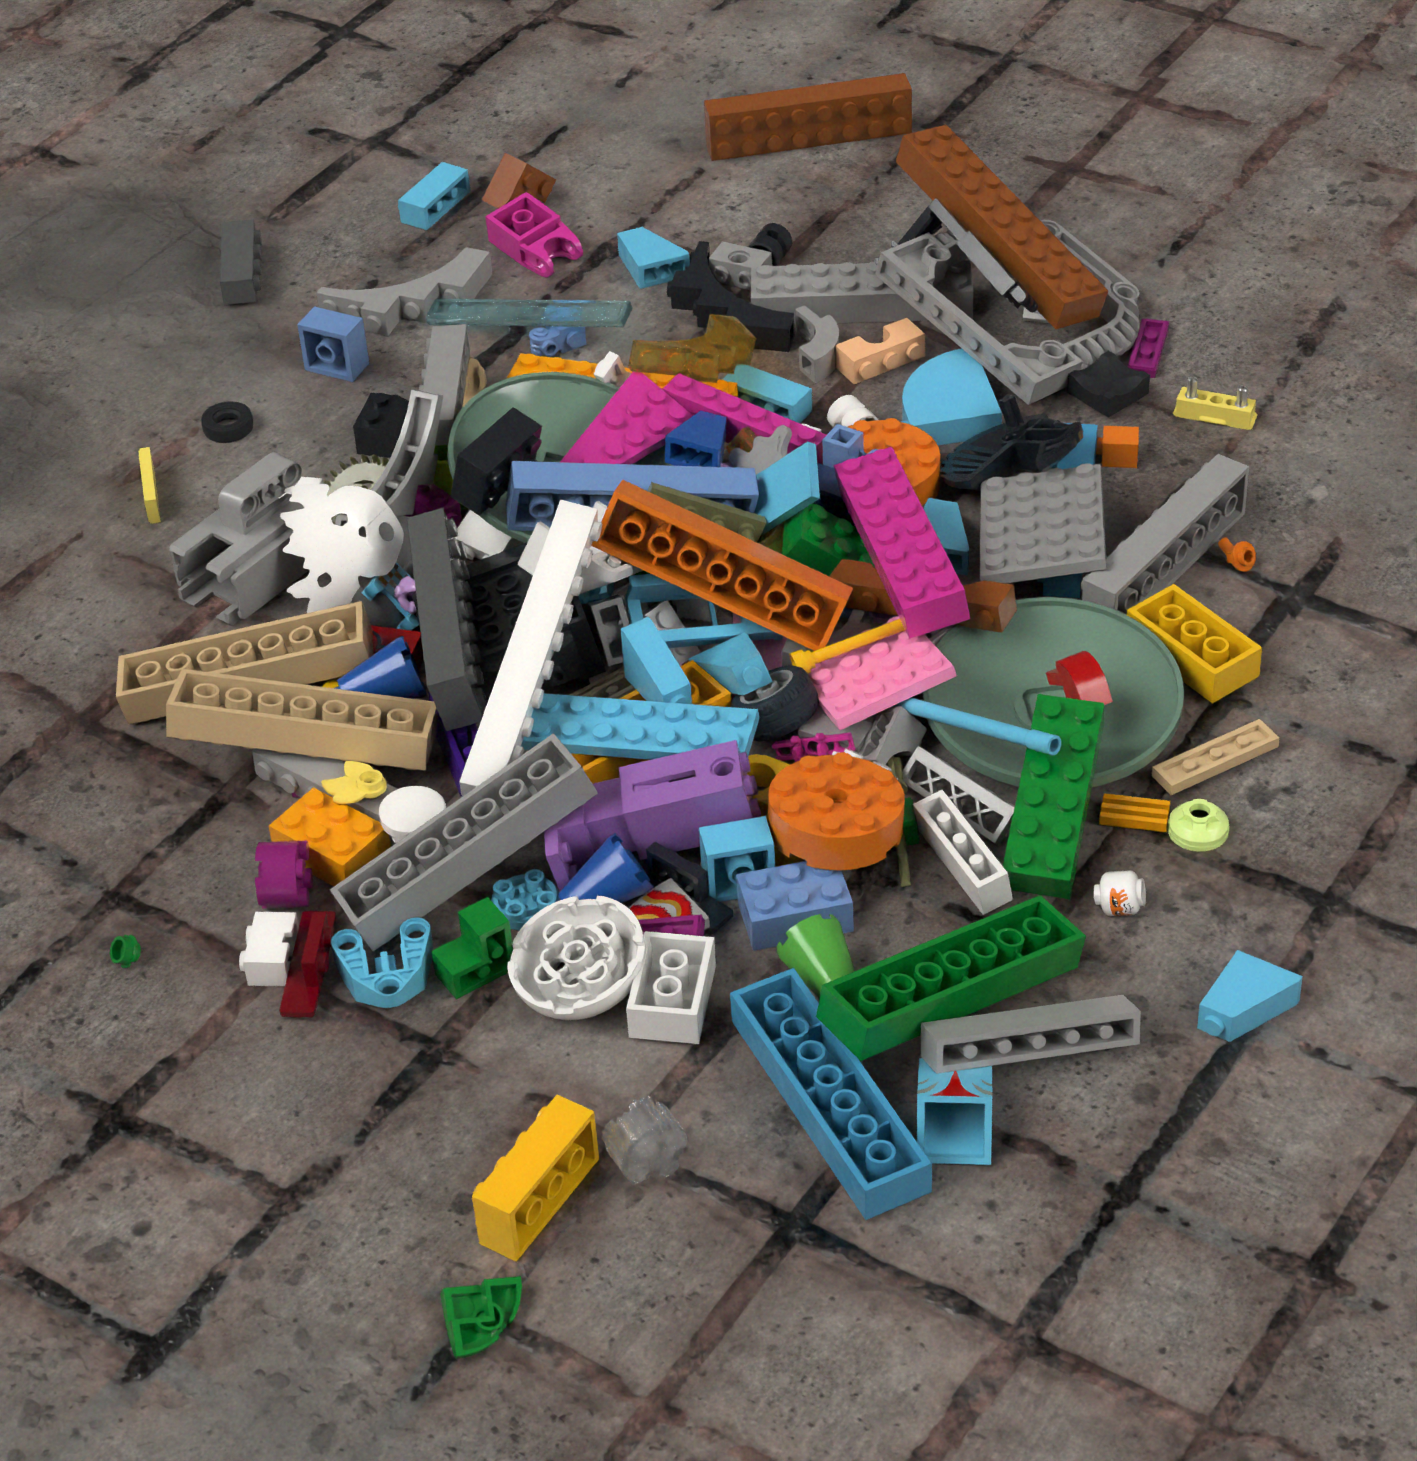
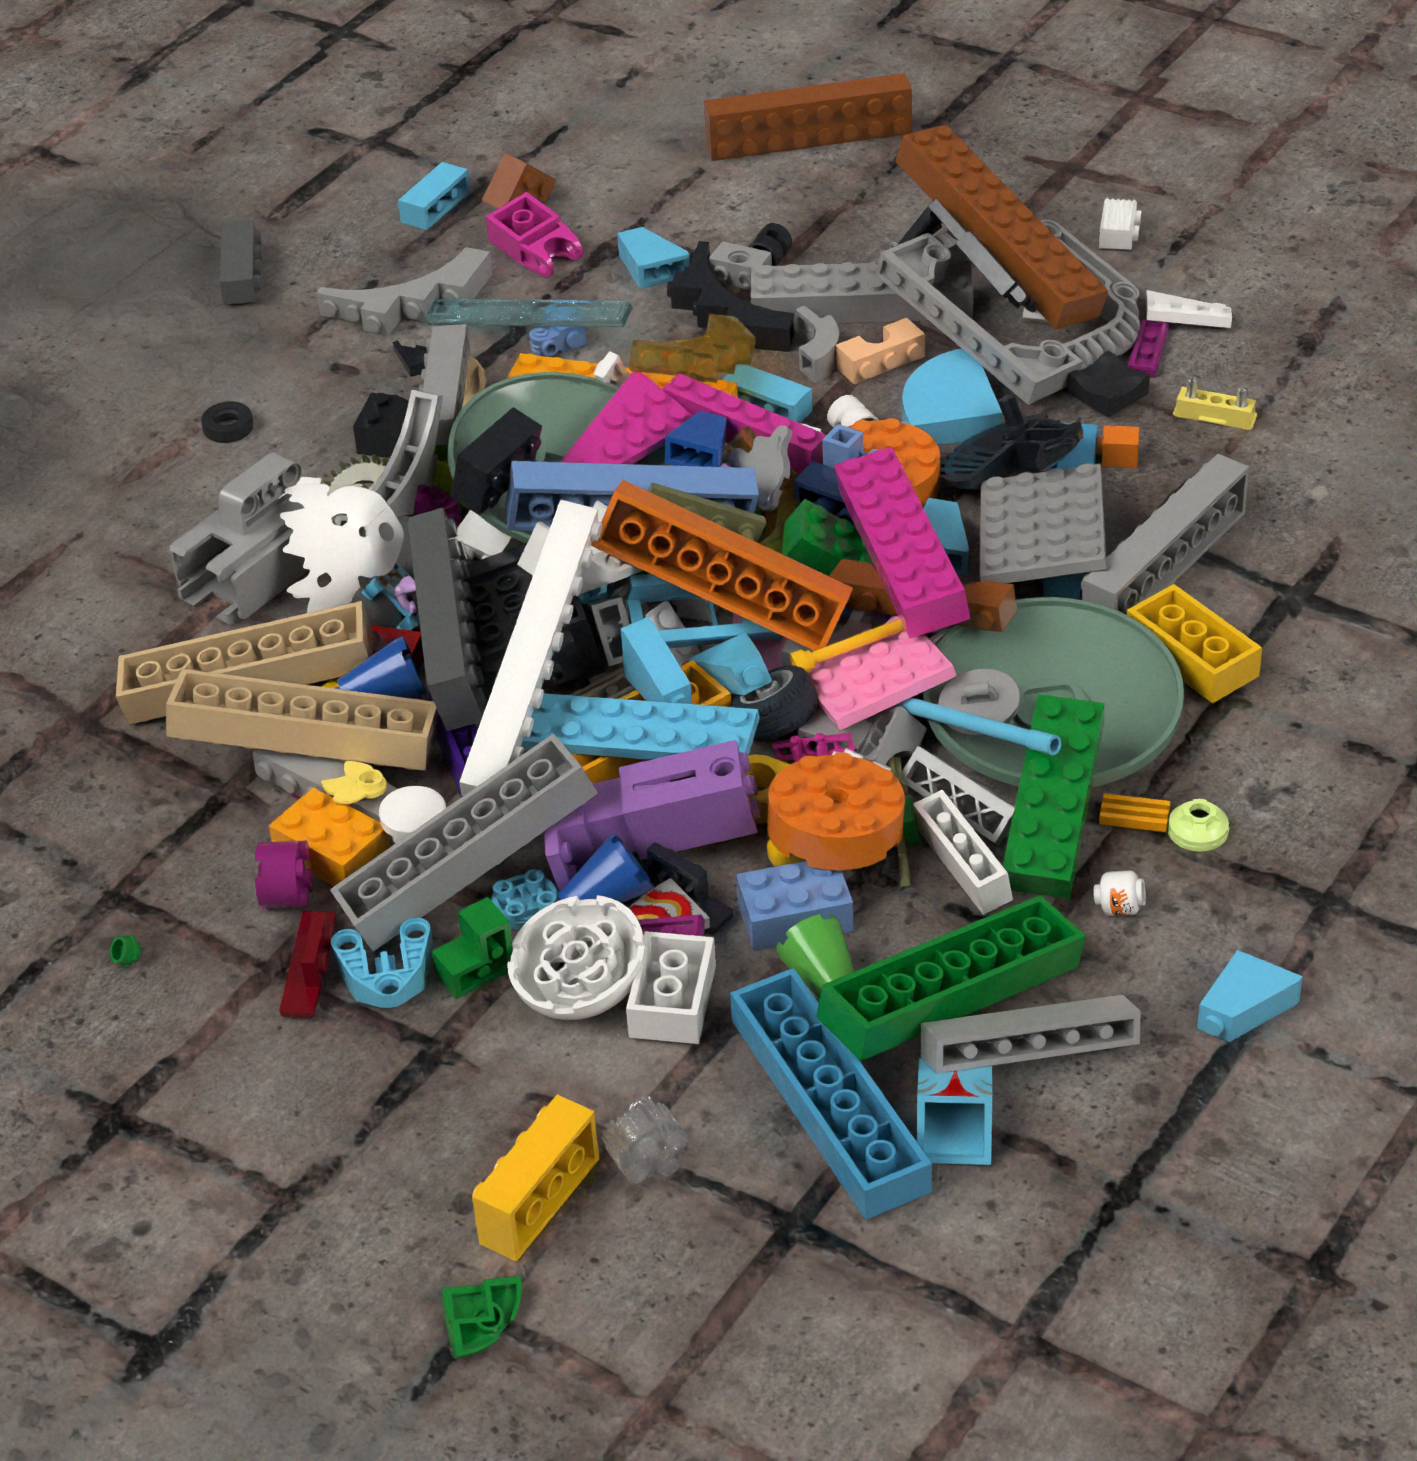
(149, 485): light yellow tile -> none
(268, 948): white brick -> none
(333, 344): medium blue brick -> none
(411, 357): none -> black tile
(733, 850): medium azure brick -> none
(788, 486): medium azure tile -> none
(984, 694): none -> light grey shield
(1081, 678): red brick -> none
(1119, 224): none -> white brick
(1186, 311): none -> white wing
(1215, 756): tan plate -> none
(1241, 555): orange plate -> none

